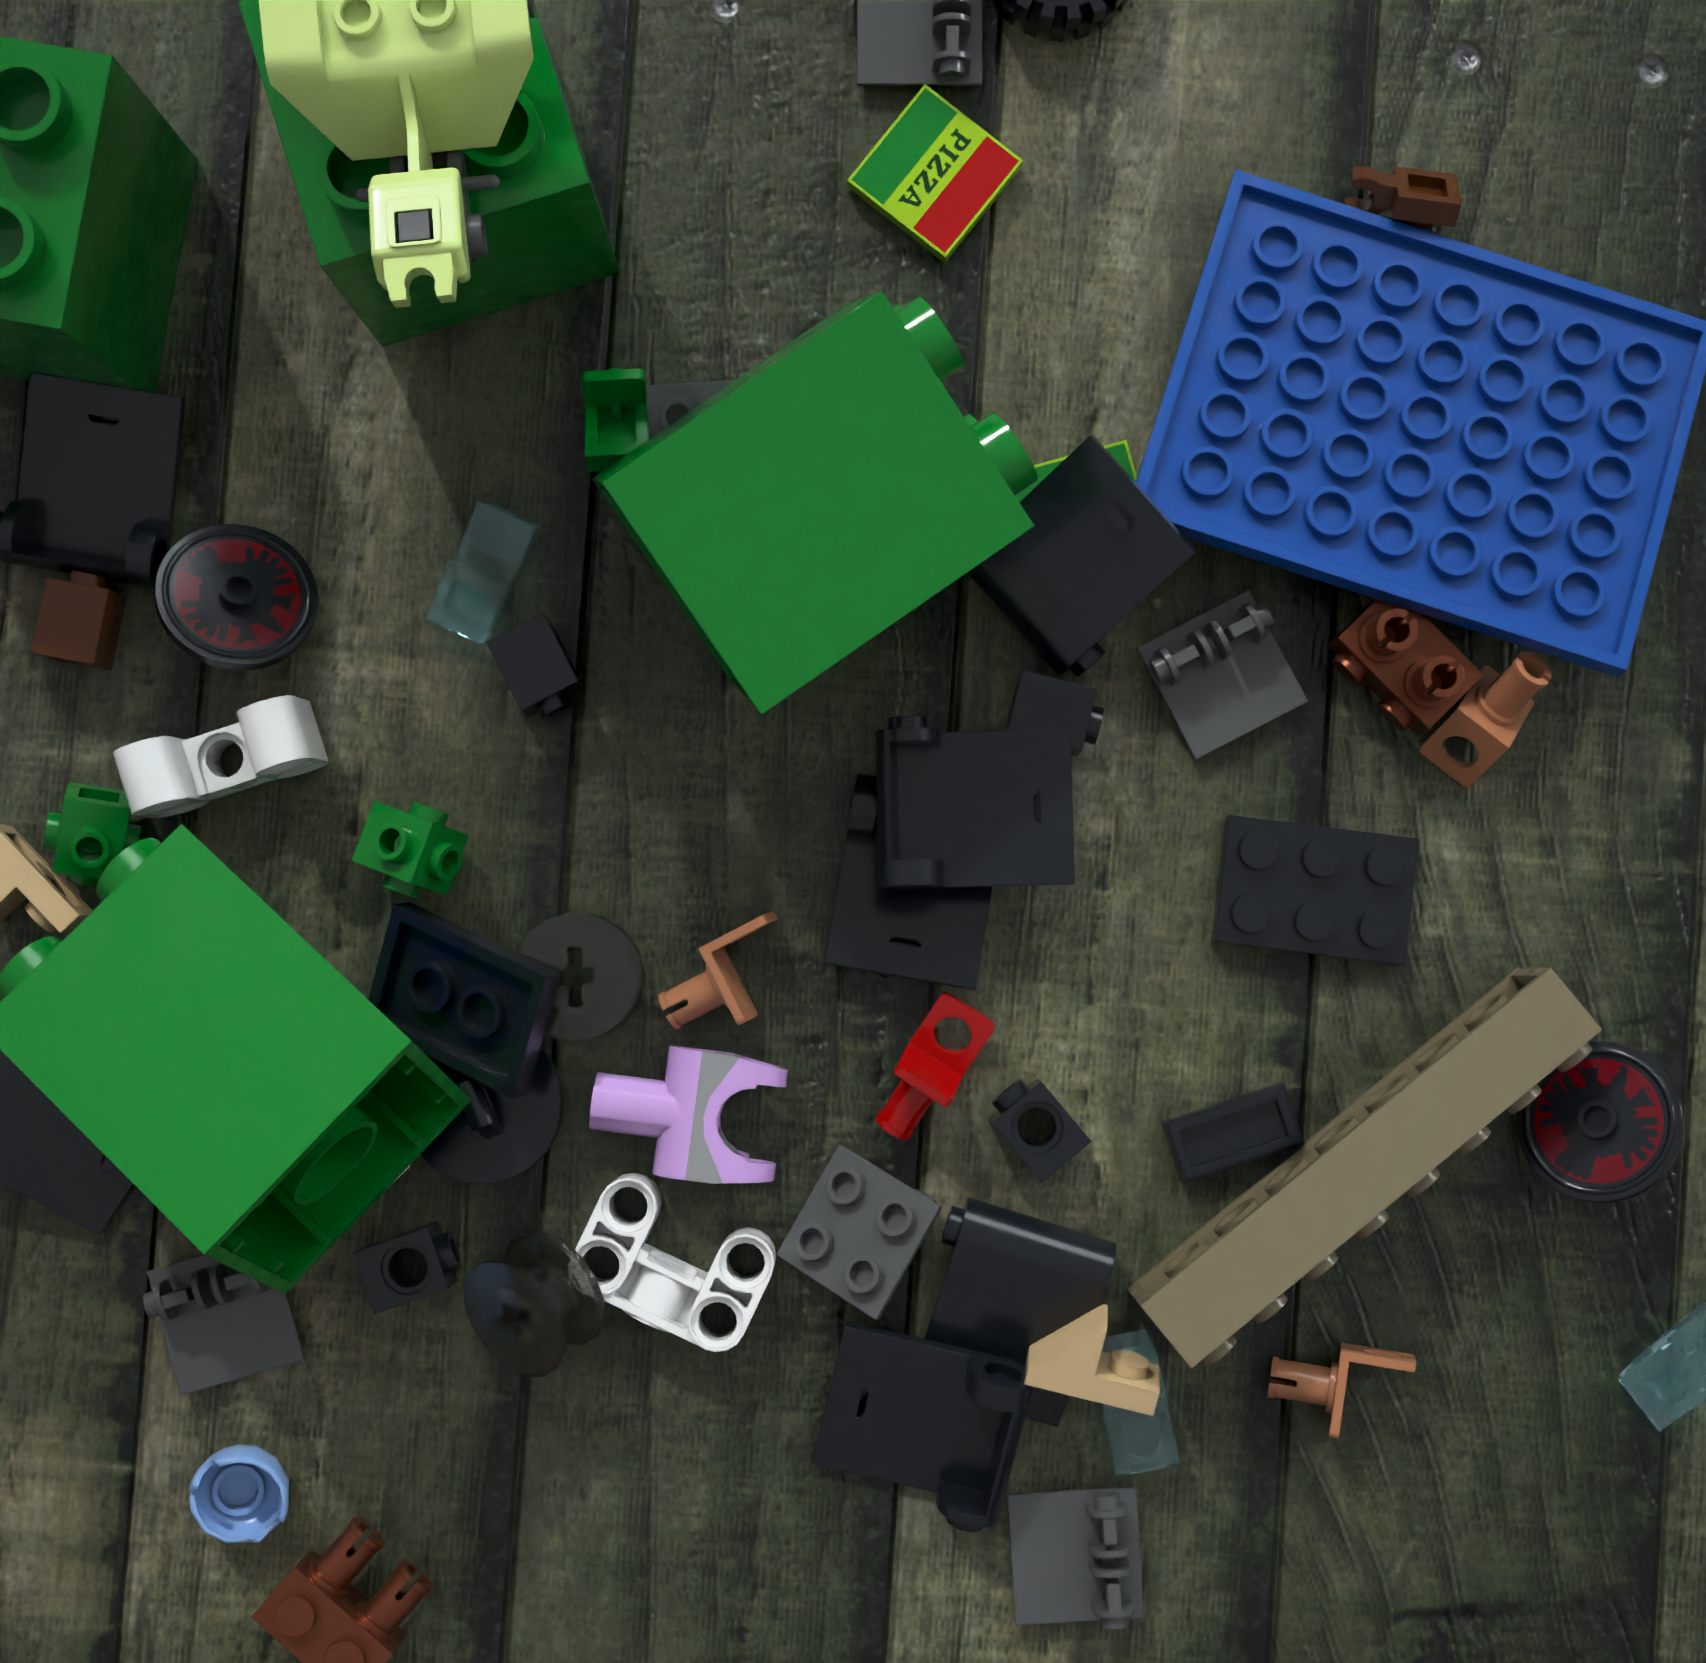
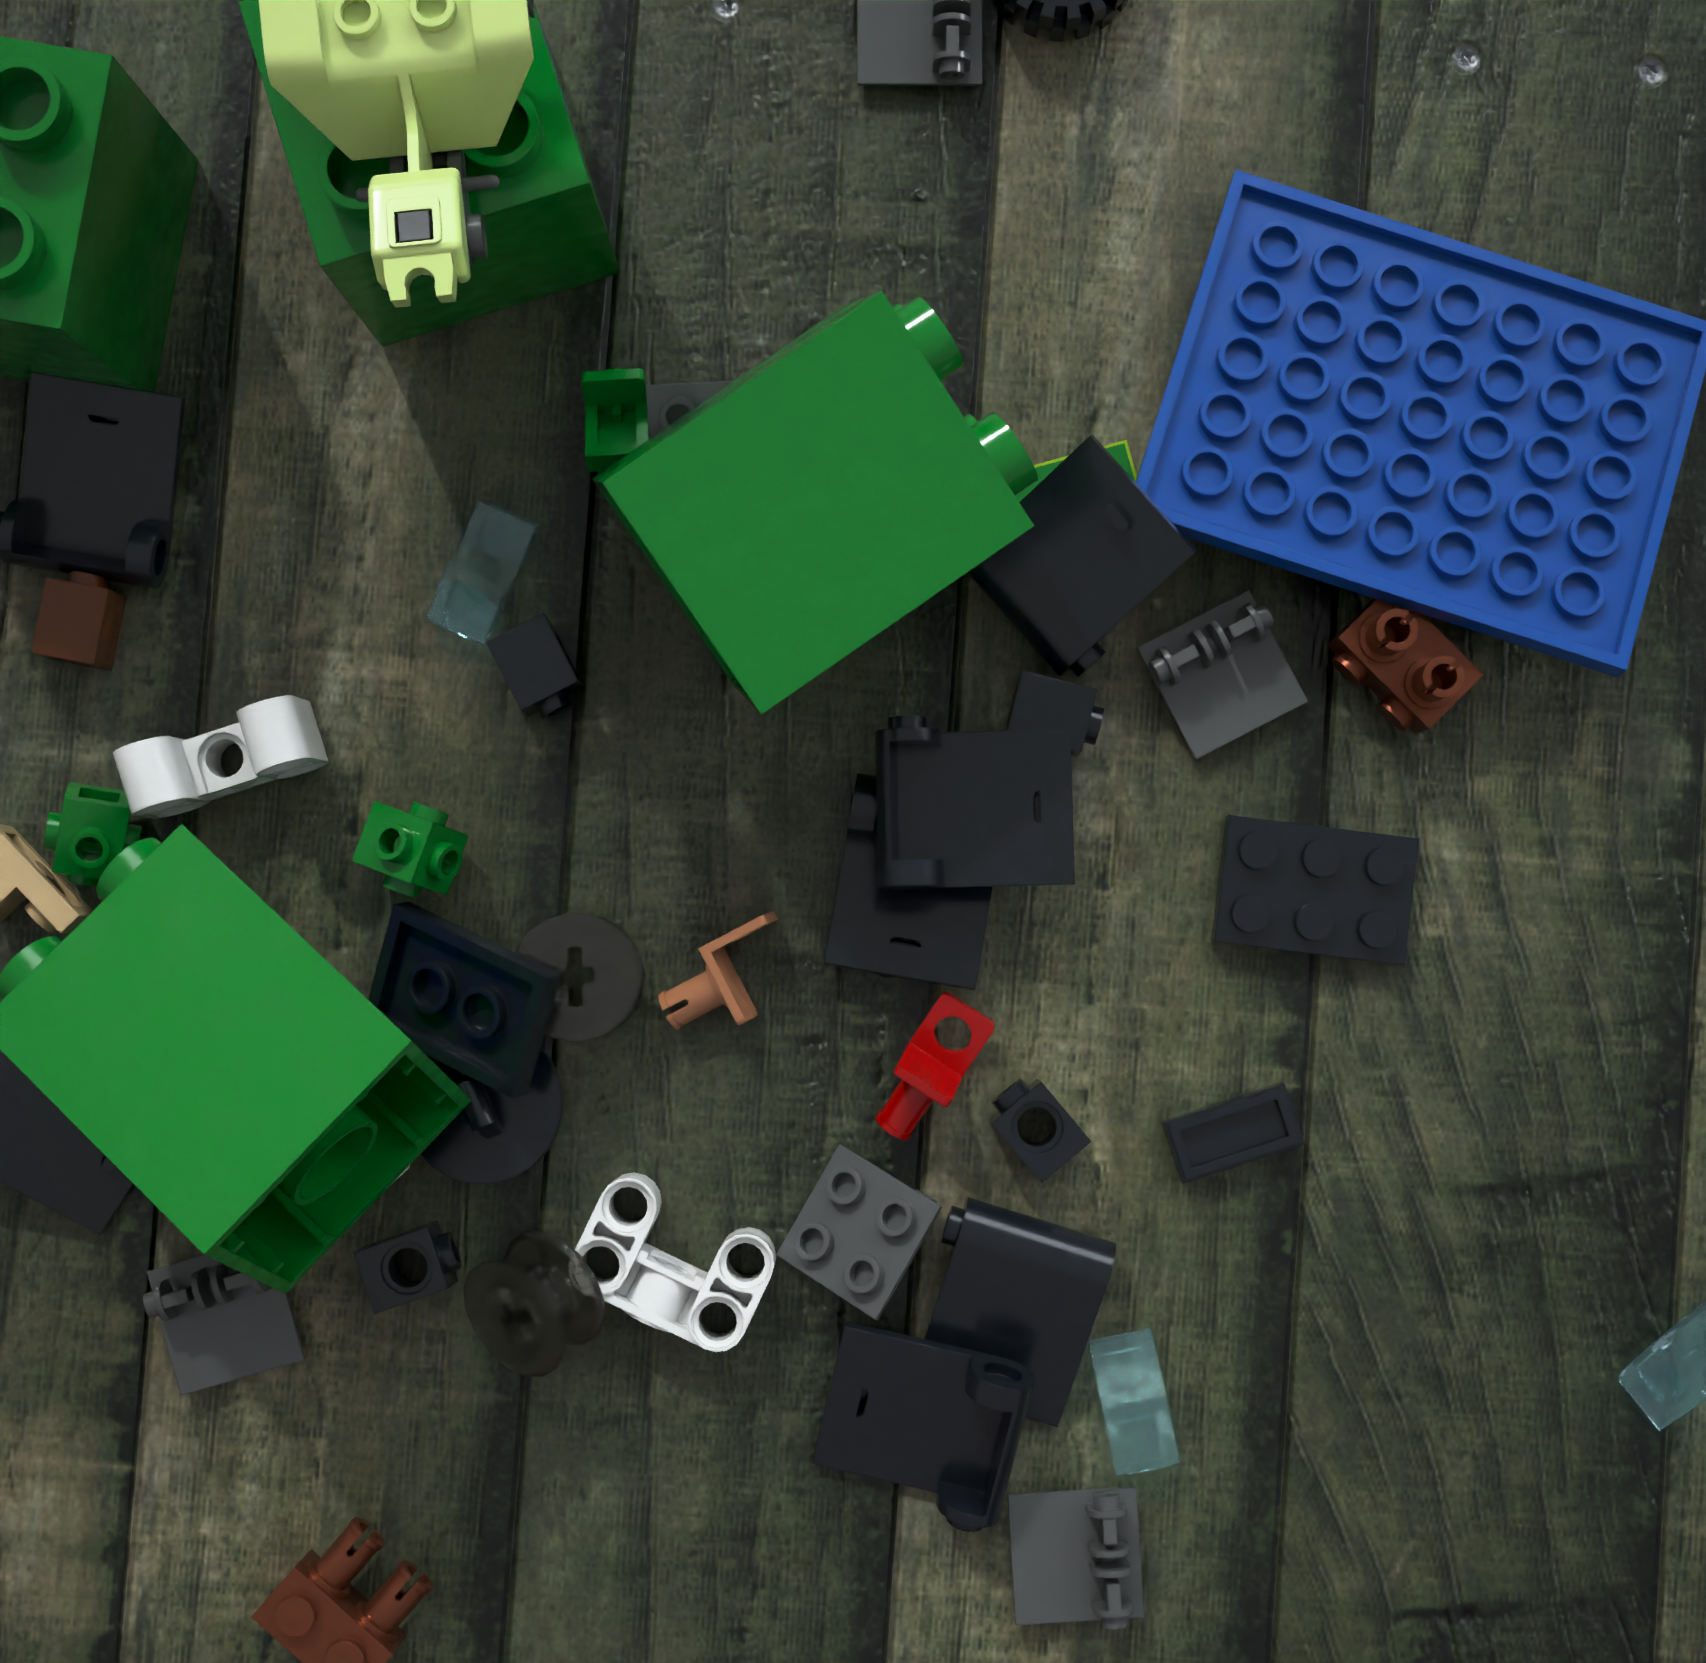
(236, 597): black shield -> none
(239, 1494): light blue hair -> none
(687, 1113): lavender connector -> none
(934, 173): tile -> none
(1075, 1365): tan slope -> none
(1328, 1384): nougat bracket -> none
(1364, 1163): dark tan brick -> none
(1411, 194): reddish brown plate -> none
(1489, 716): nougat bracket -> none
(1603, 1125): black shield -> none

